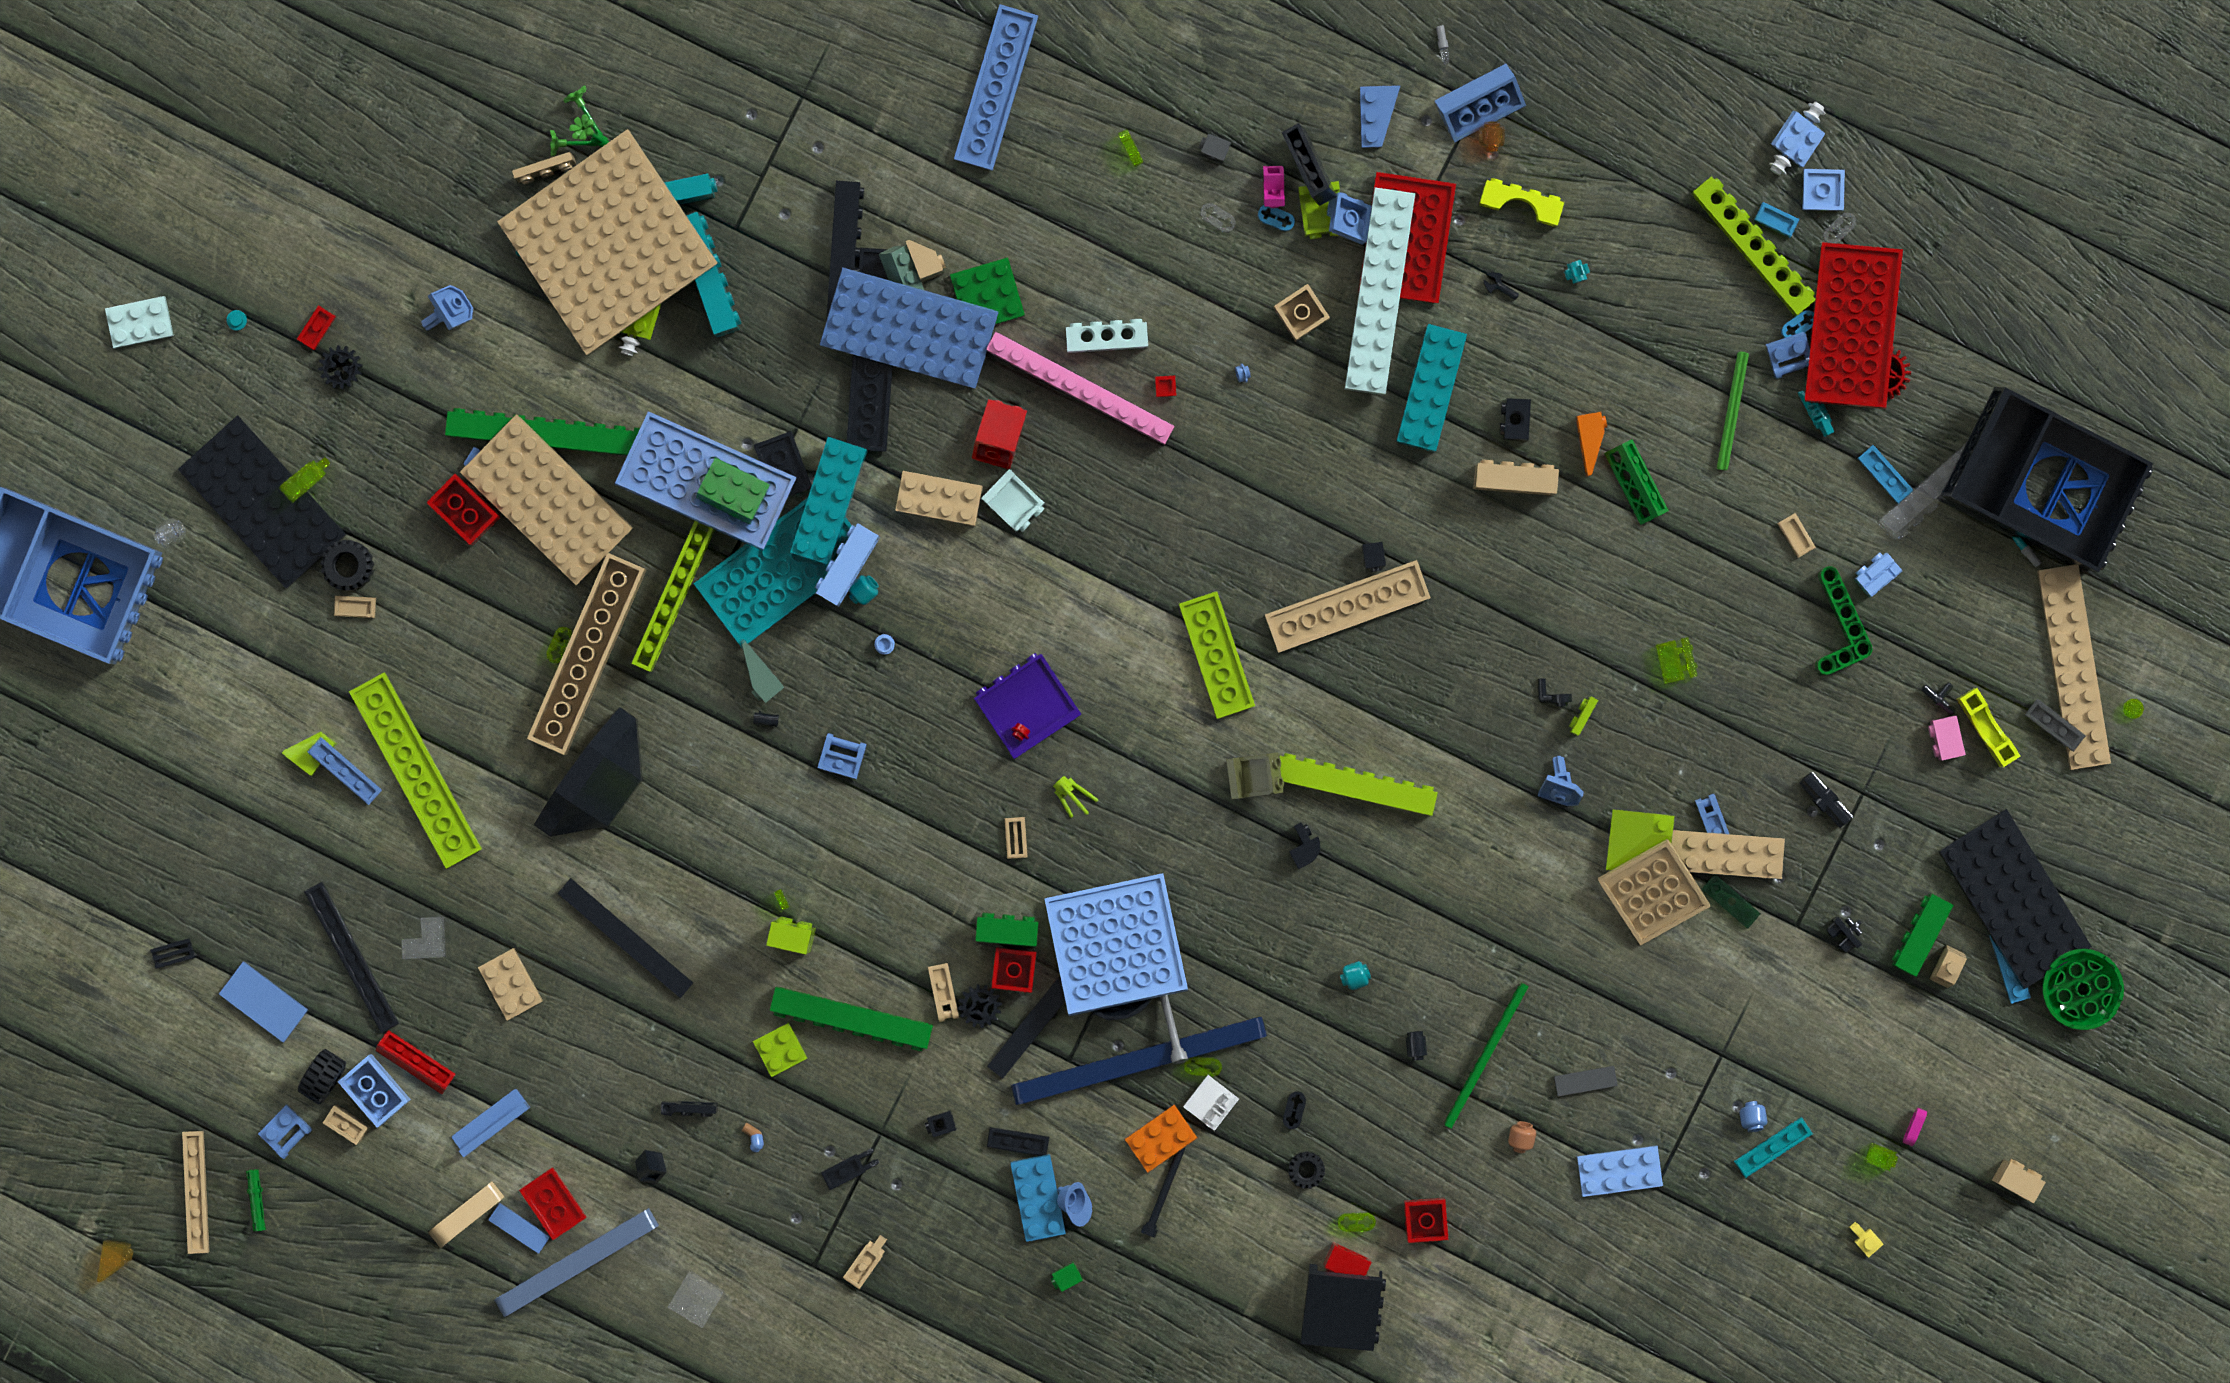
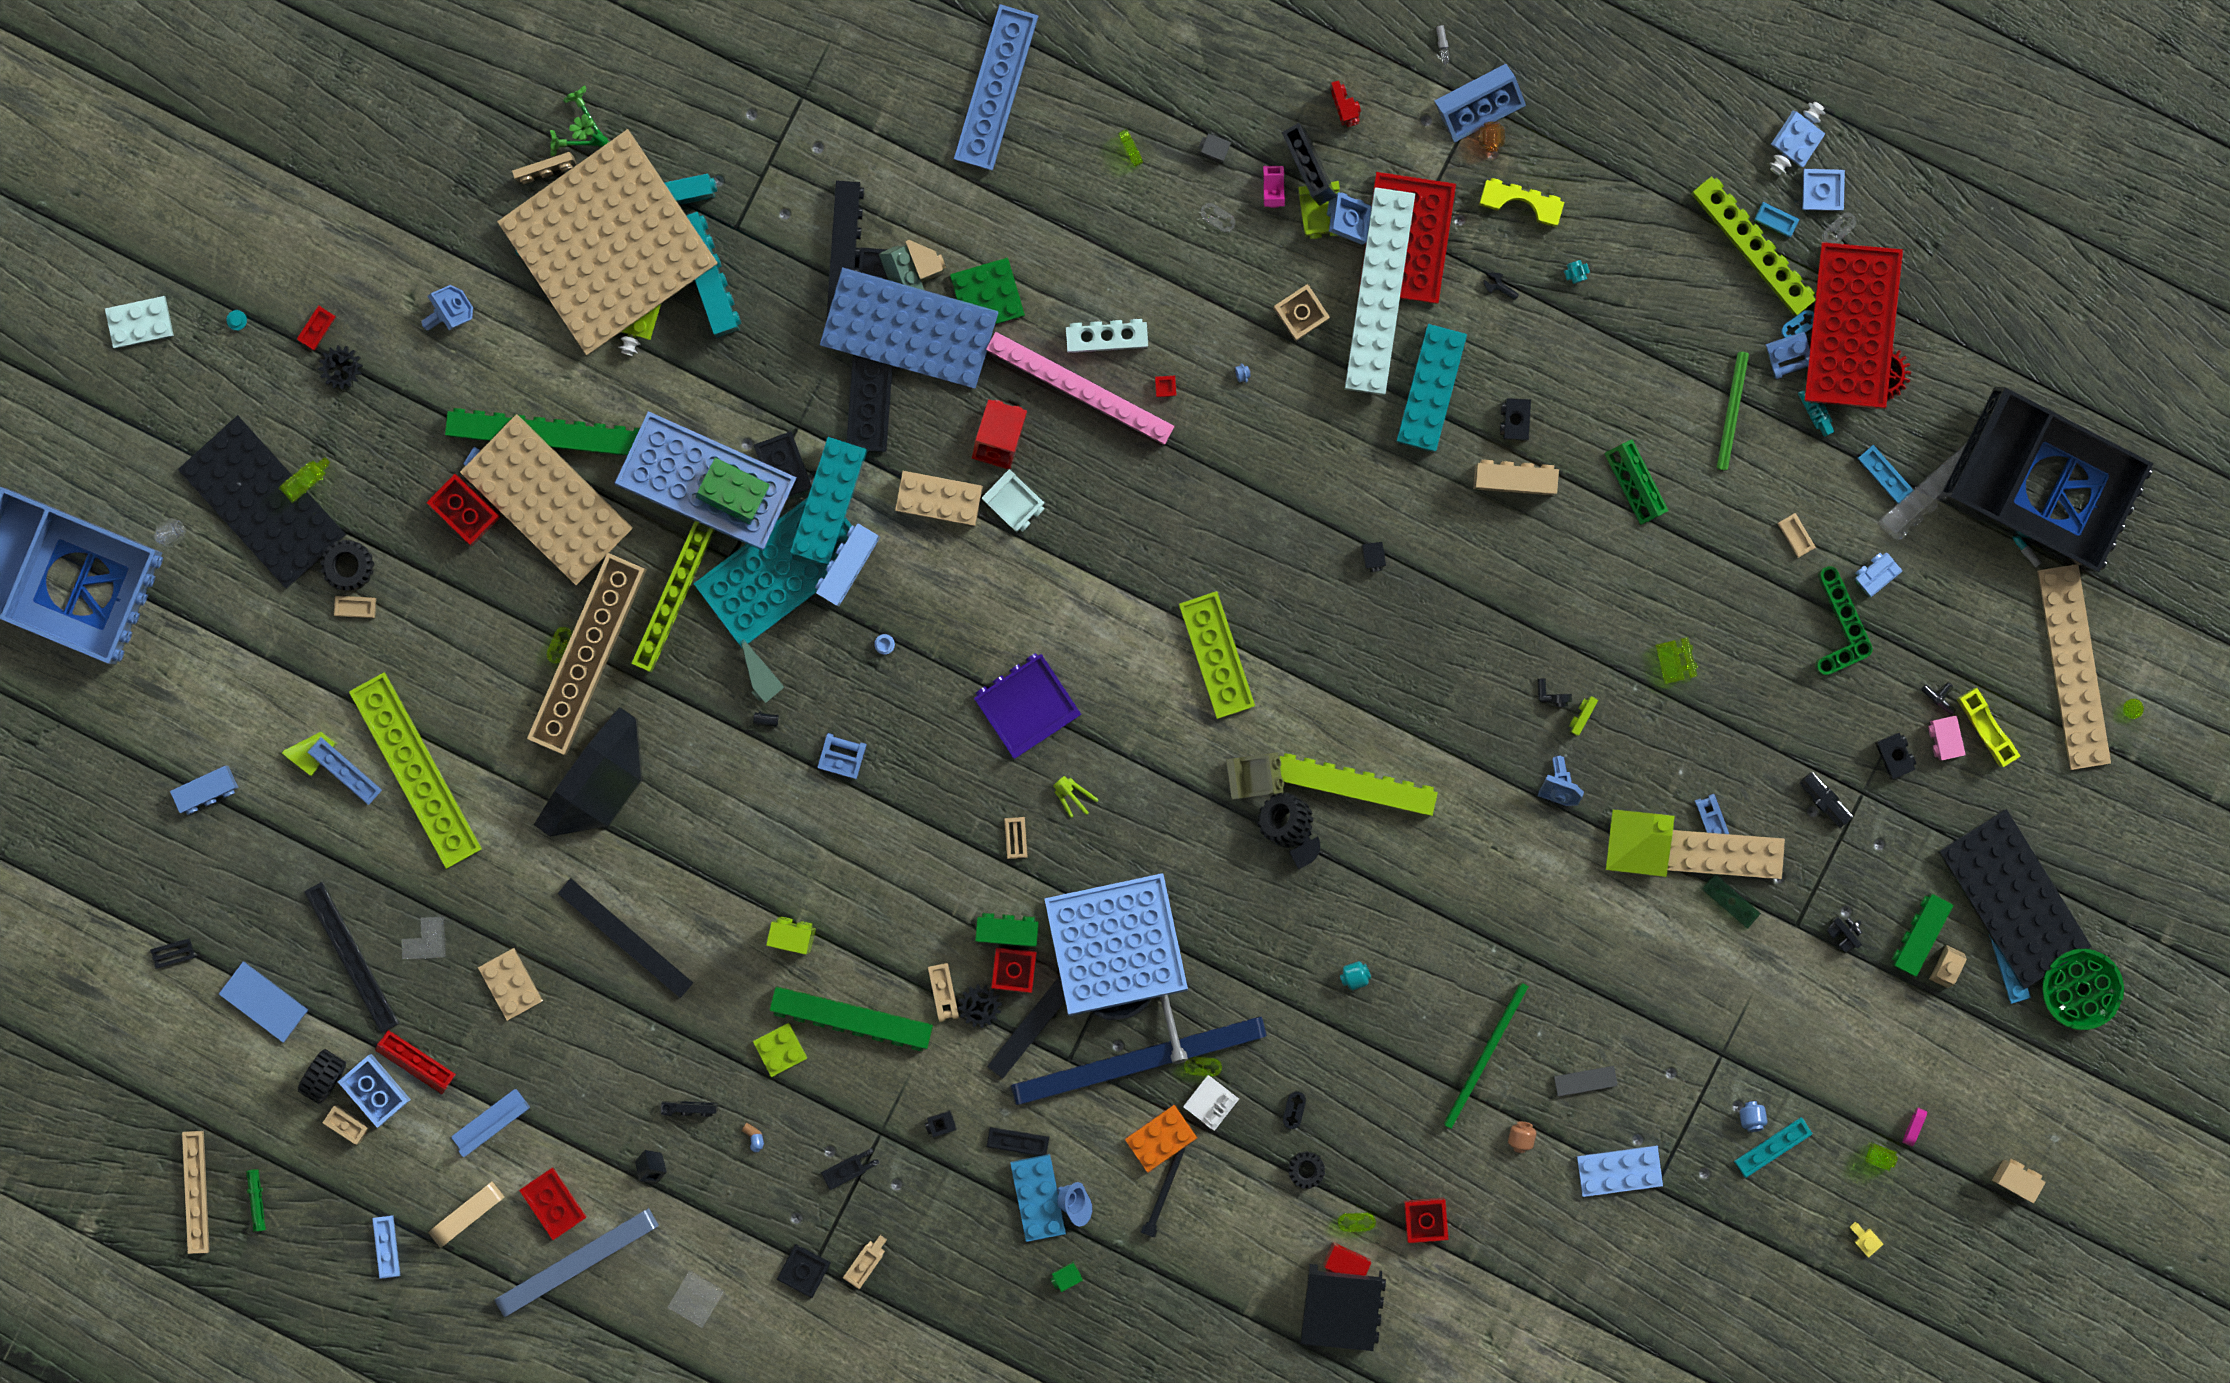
(113, 1258): clear yellow slope -> none
(204, 790): none -> medium blue brick
(280, 1126): medium blue plate -> none
(386, 1246): none -> light blue tile
(519, 1228): medium blue tile -> none
(782, 900): clear neon green tile -> none
(803, 1270): none -> black tile
(863, 590): teal head -> none
(1020, 732): red plate -> none
(1274, 222): dark azure beam -> none
(1294, 829): none -> black tyre
(1346, 108): none -> red plate
(1347, 606): tan plate -> none
(1376, 111): medium blue wing -> none
(1416, 1045): black brick -> none
(1590, 433): orange slope -> none
(1654, 892): tan plate -> none
(1887, 746): none -> black brick
(2055, 725): dark grey tile -> none

